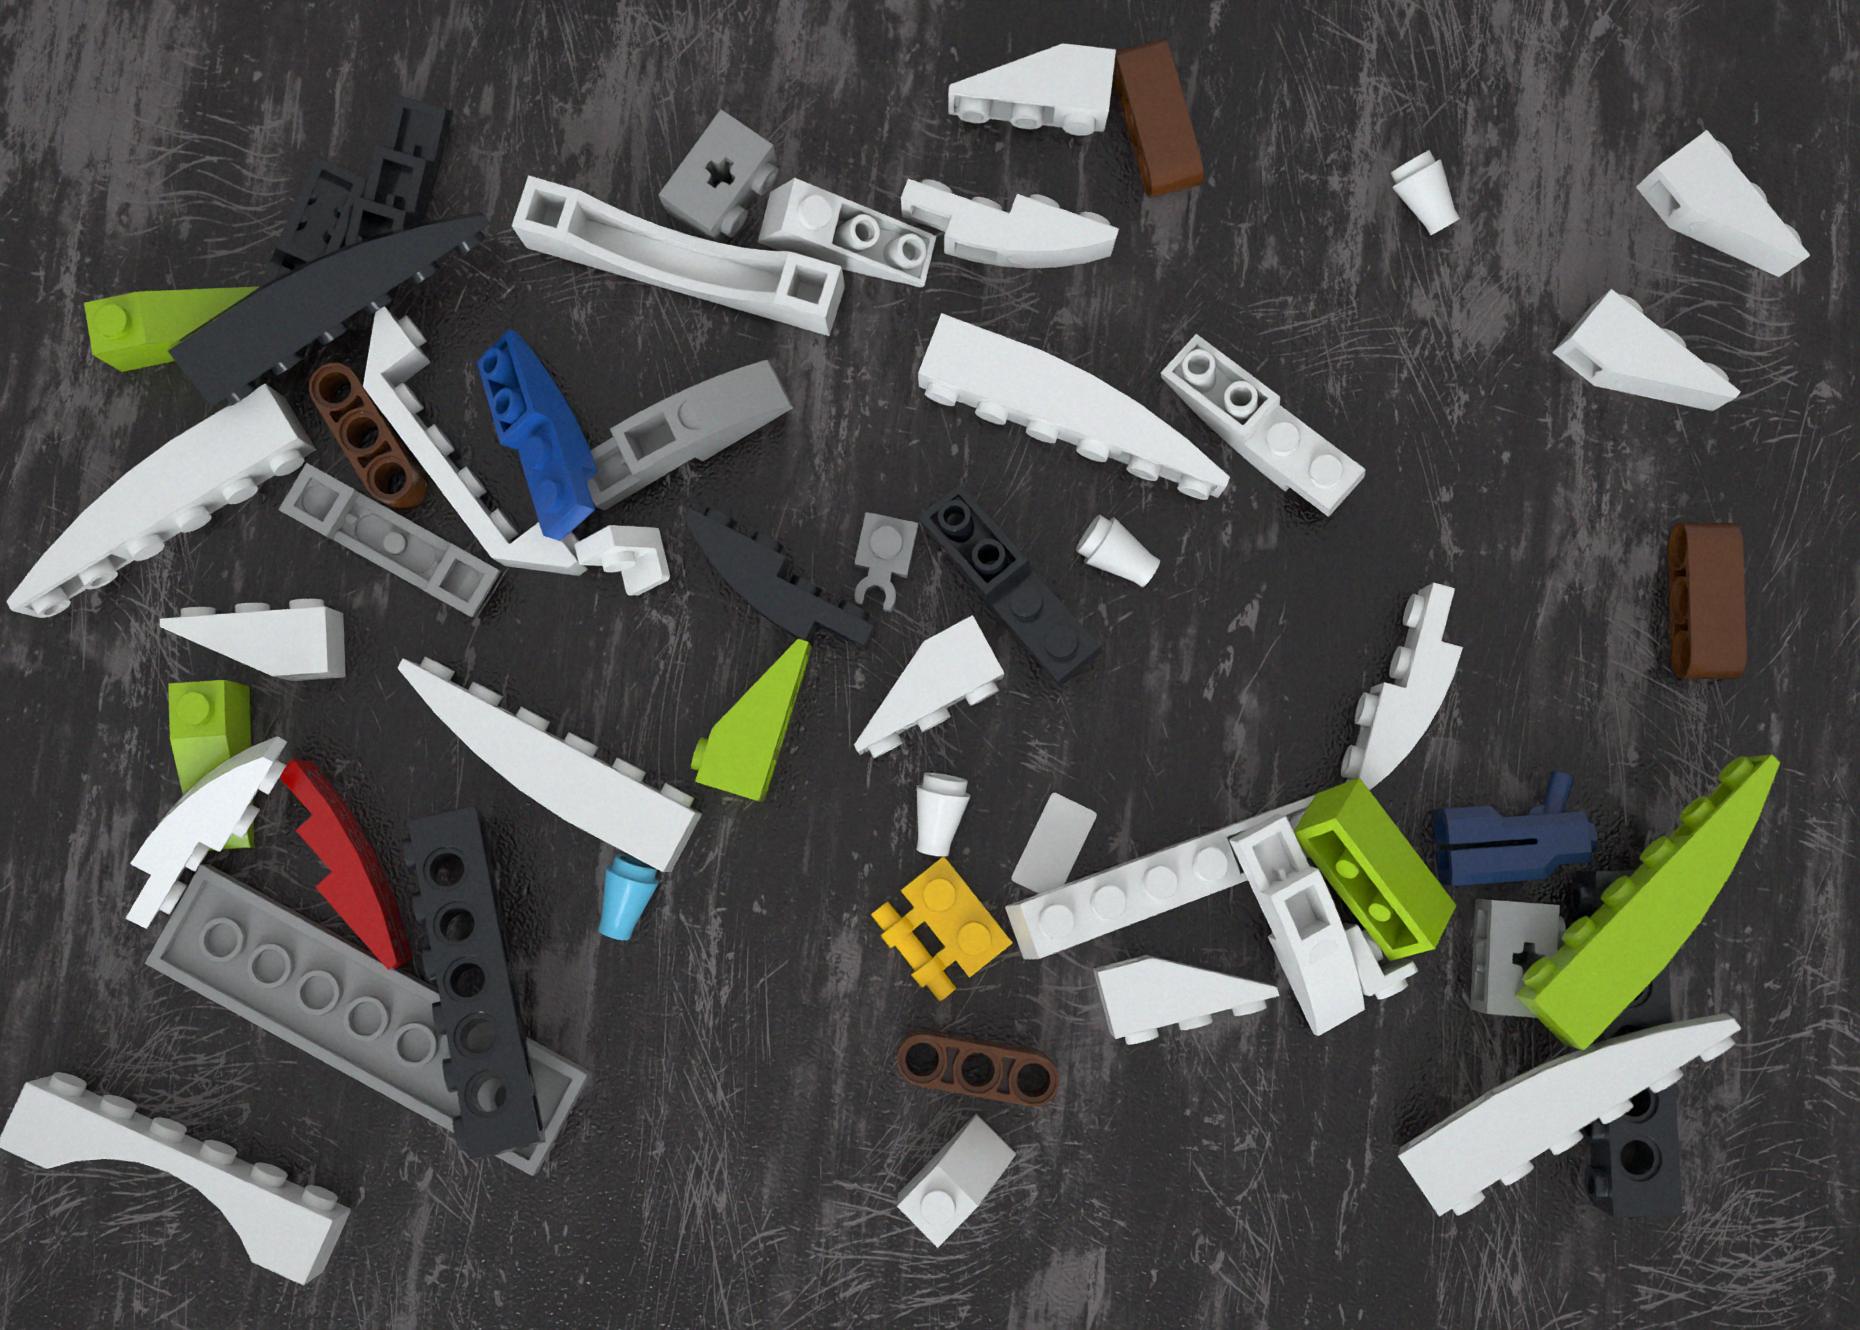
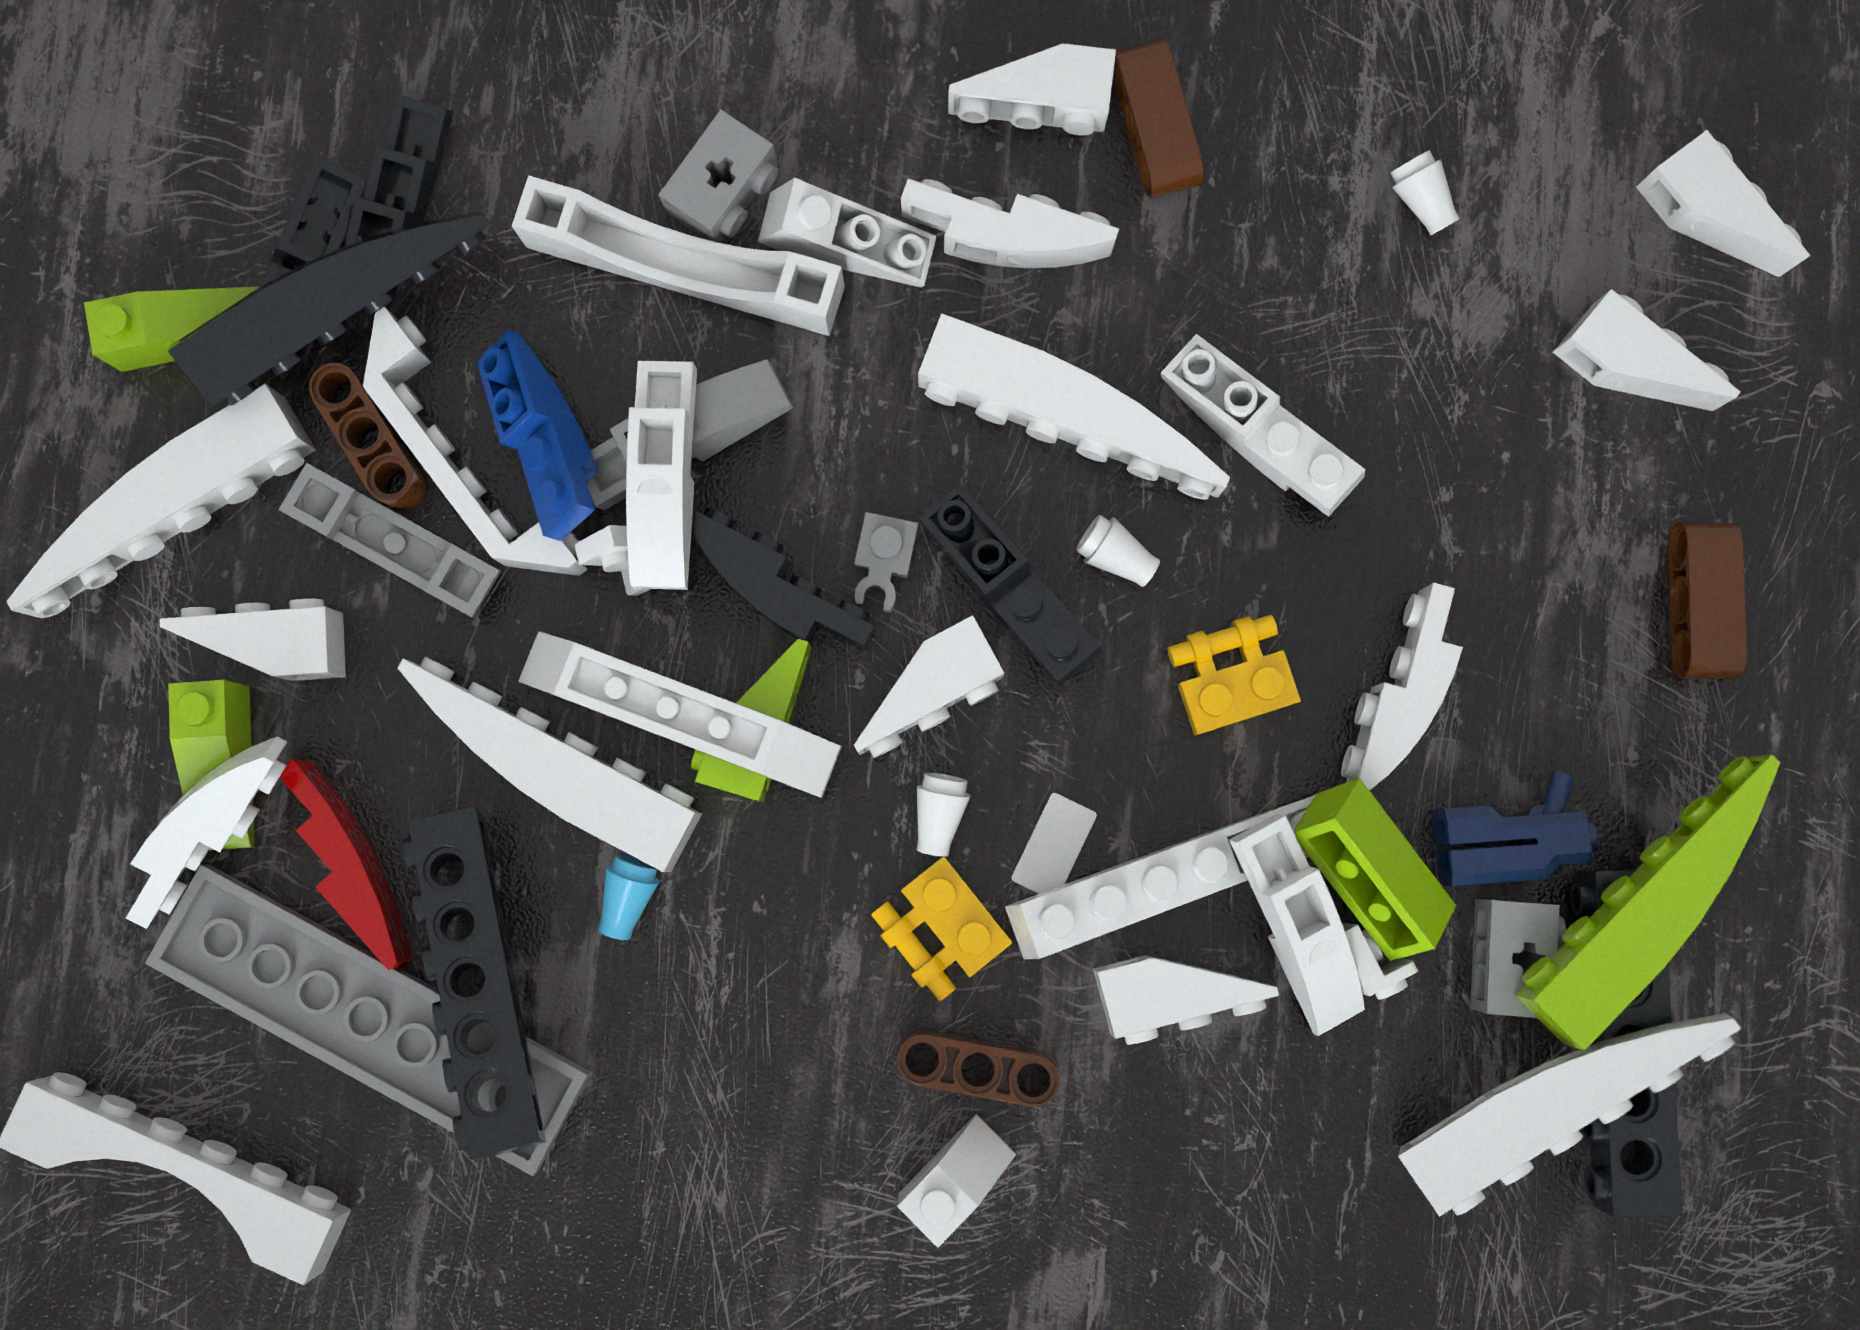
(659, 475): none -> white slope
(680, 713): none -> white slope
(1238, 691): none -> yellow plate

